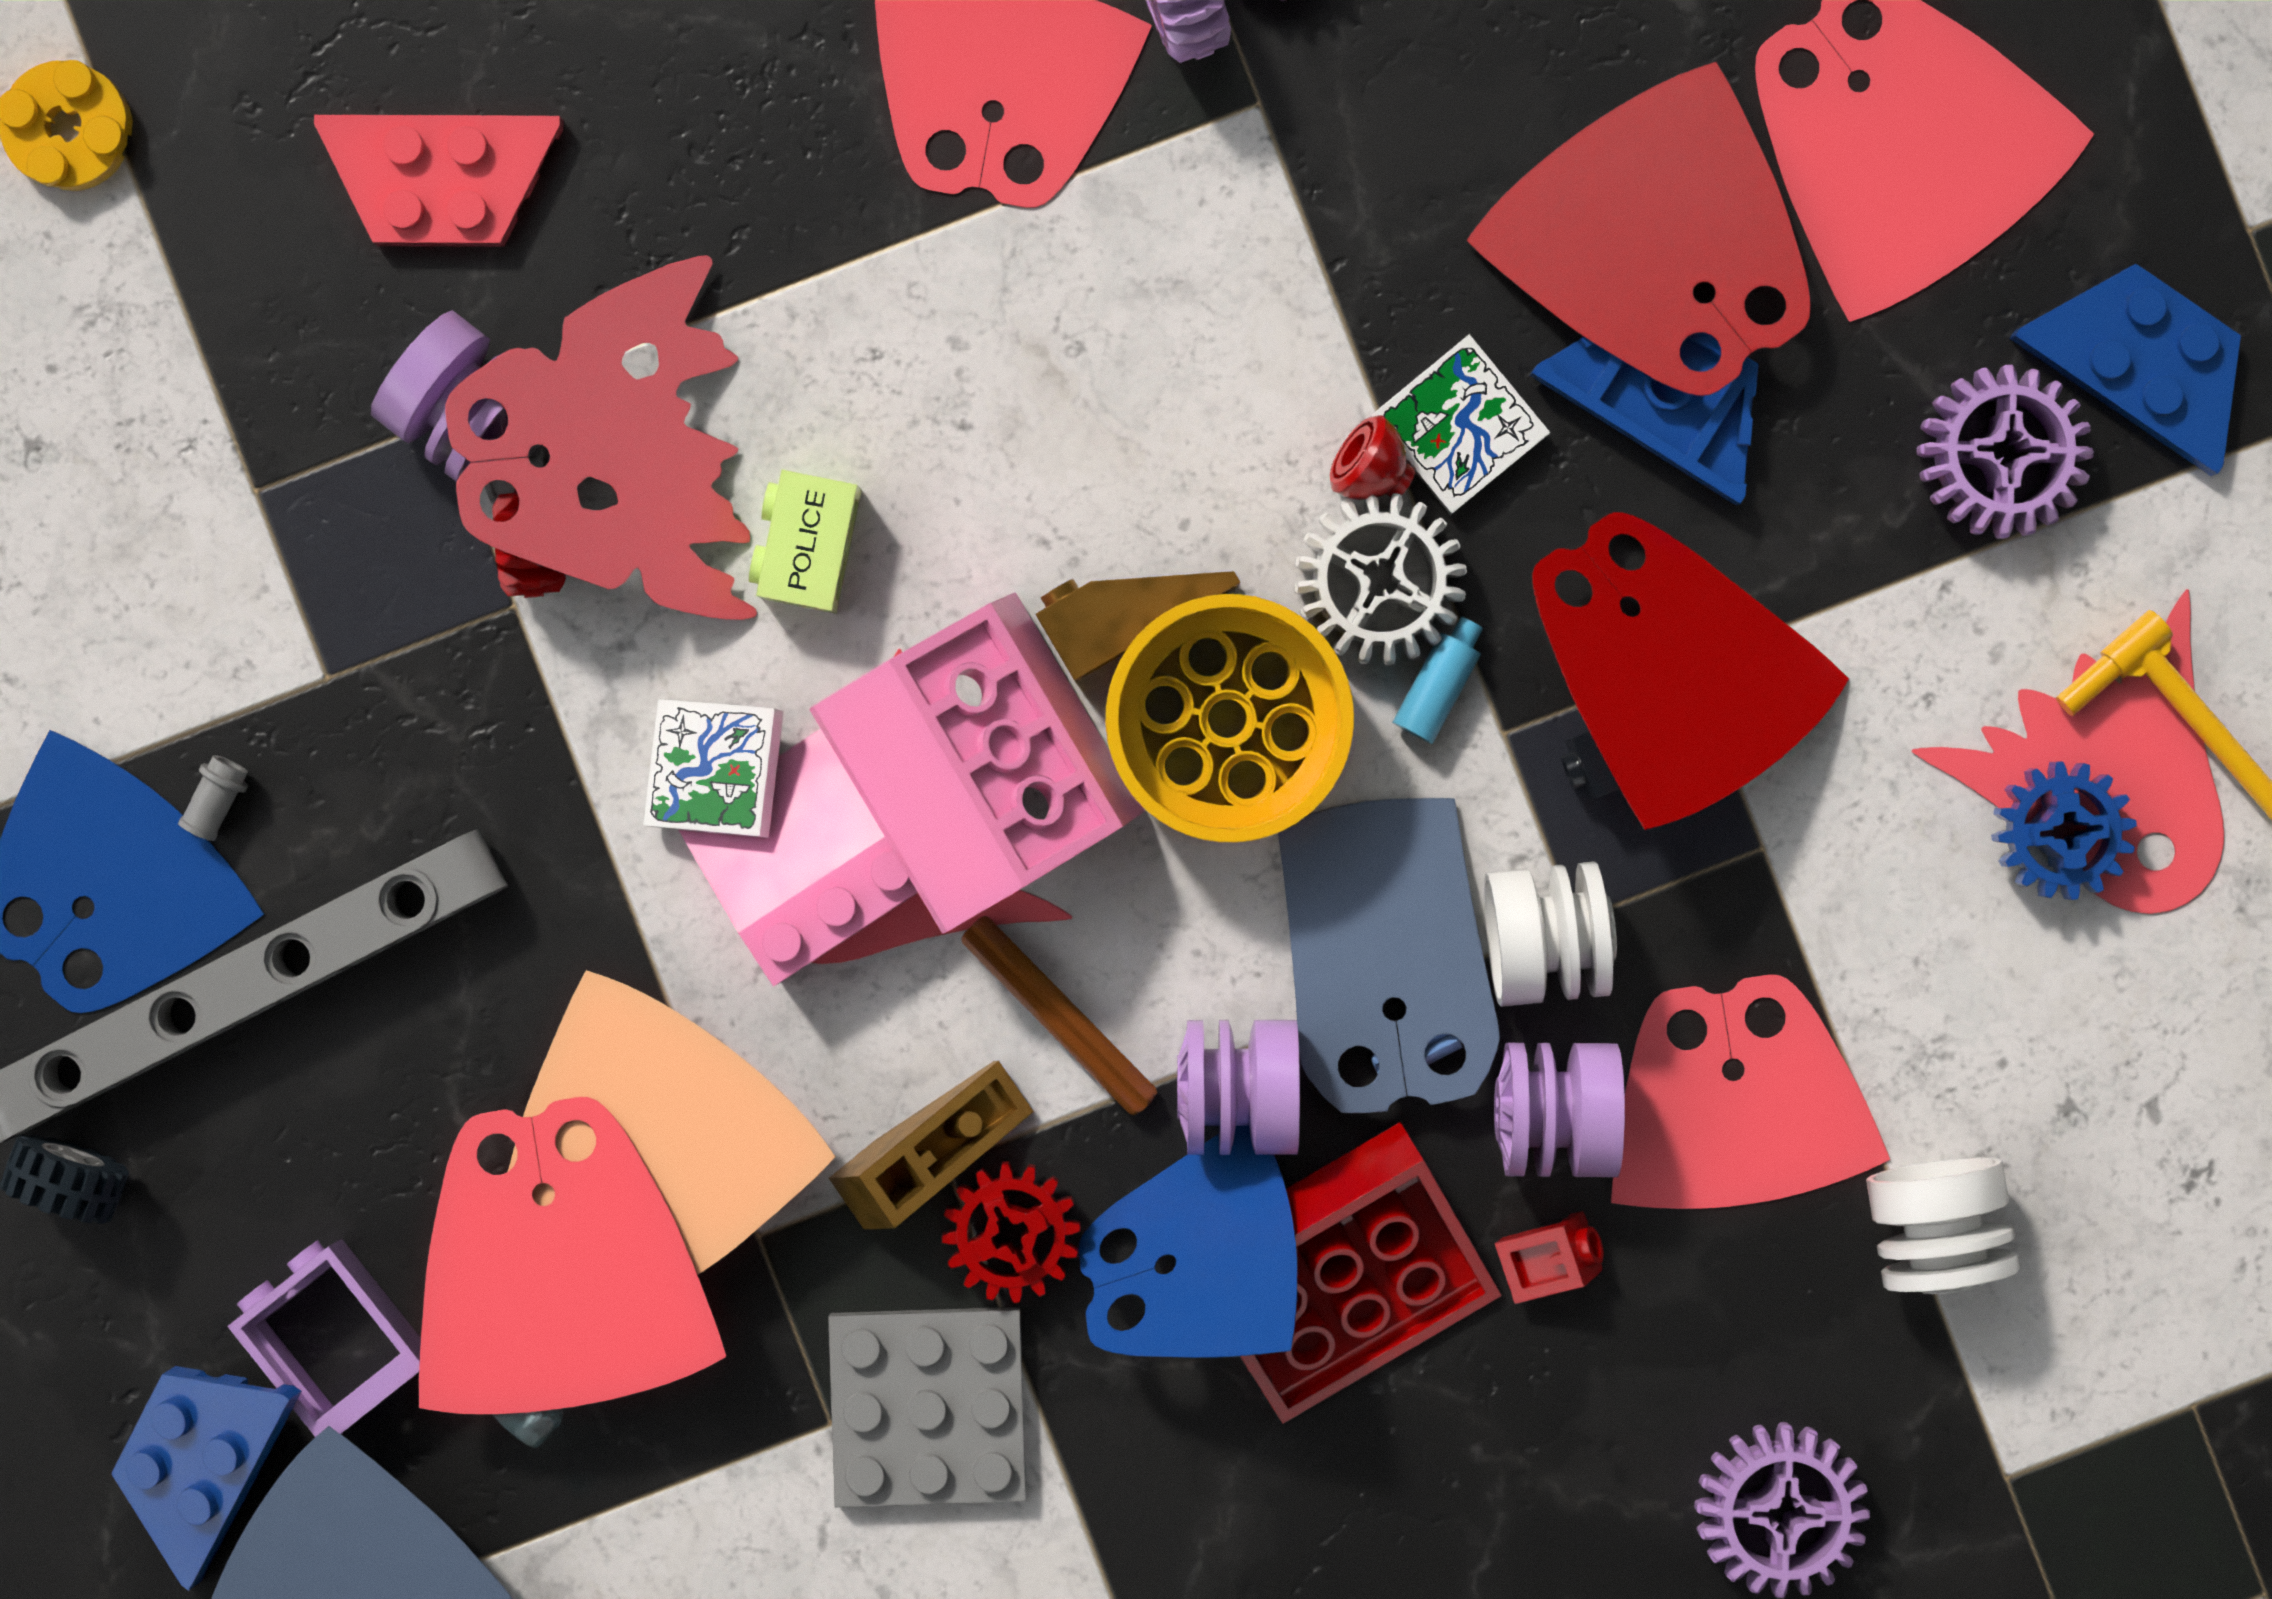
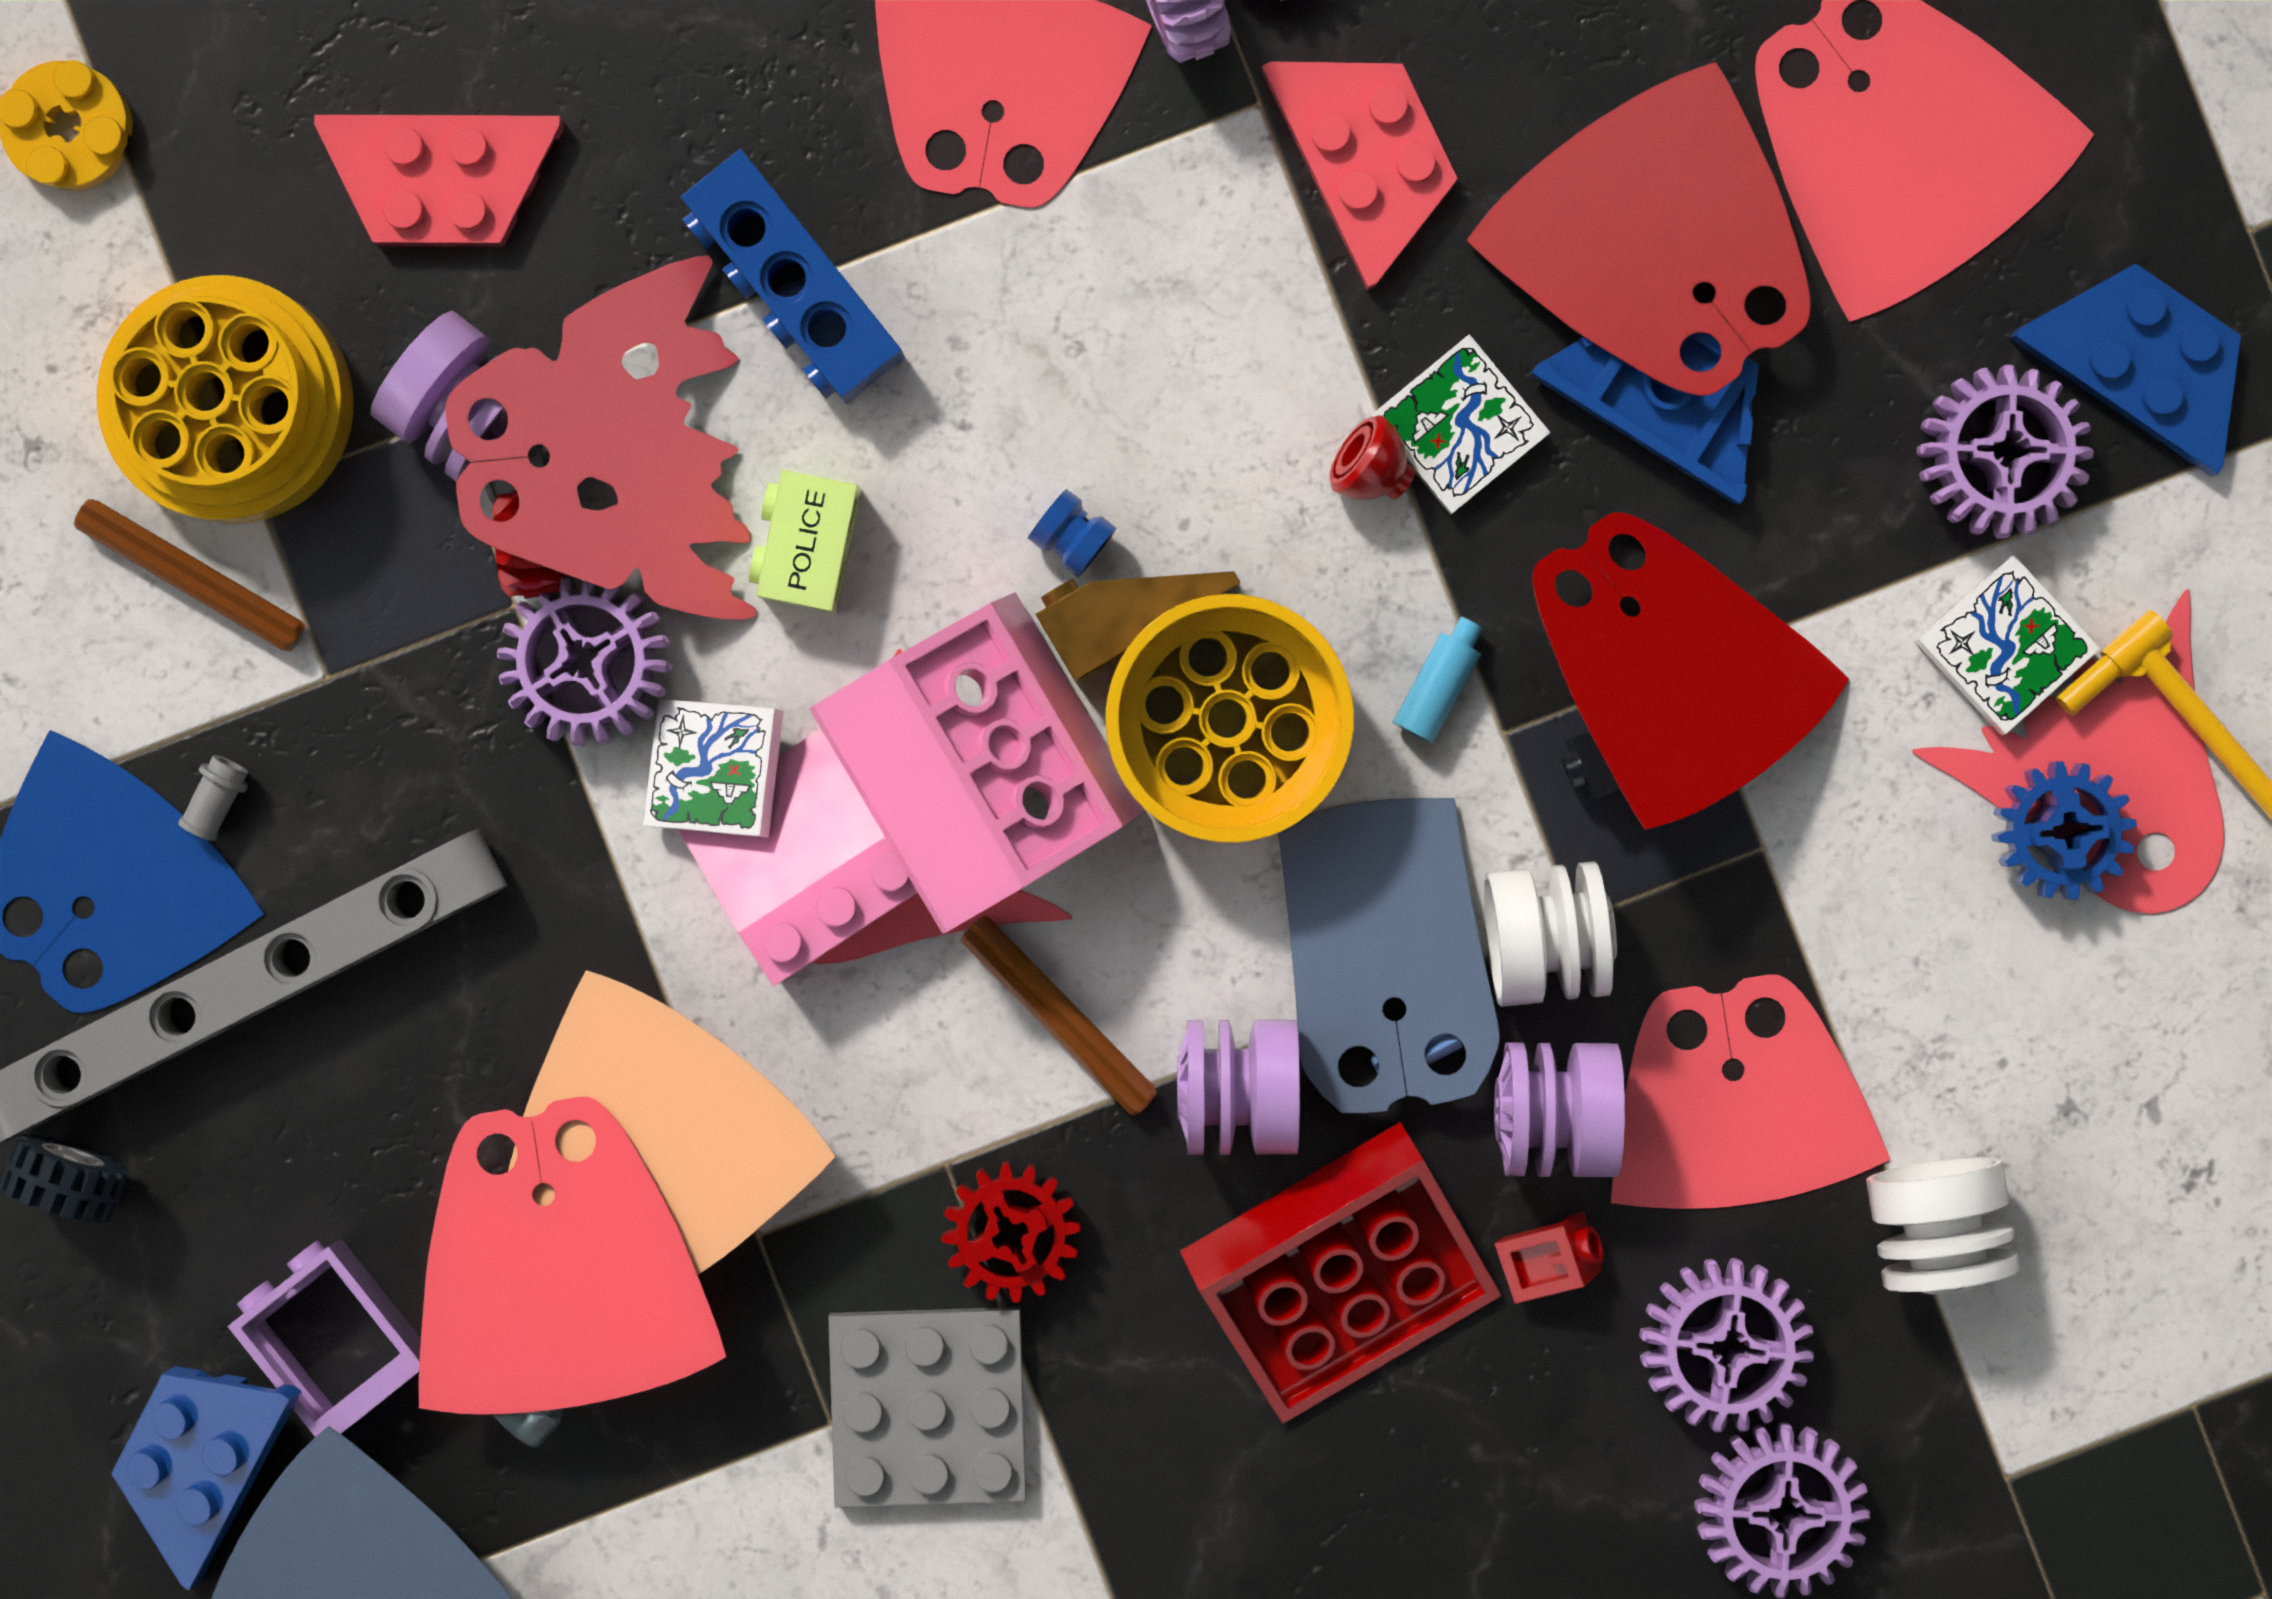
(189, 575): none -> dark orange axle
(280, 460): none -> yellow wheel
(556, 676): none -> lavender gear
(741, 191): none -> blue brick
(930, 1148): pearl gold slope -> none
(1071, 533): none -> blue wheel
(1232, 1252): blue piece -> none
(1365, 152): none -> coral wing
(1406, 532): white gear -> none
(1725, 1375): none -> lavender gear
(2007, 645): none -> tile

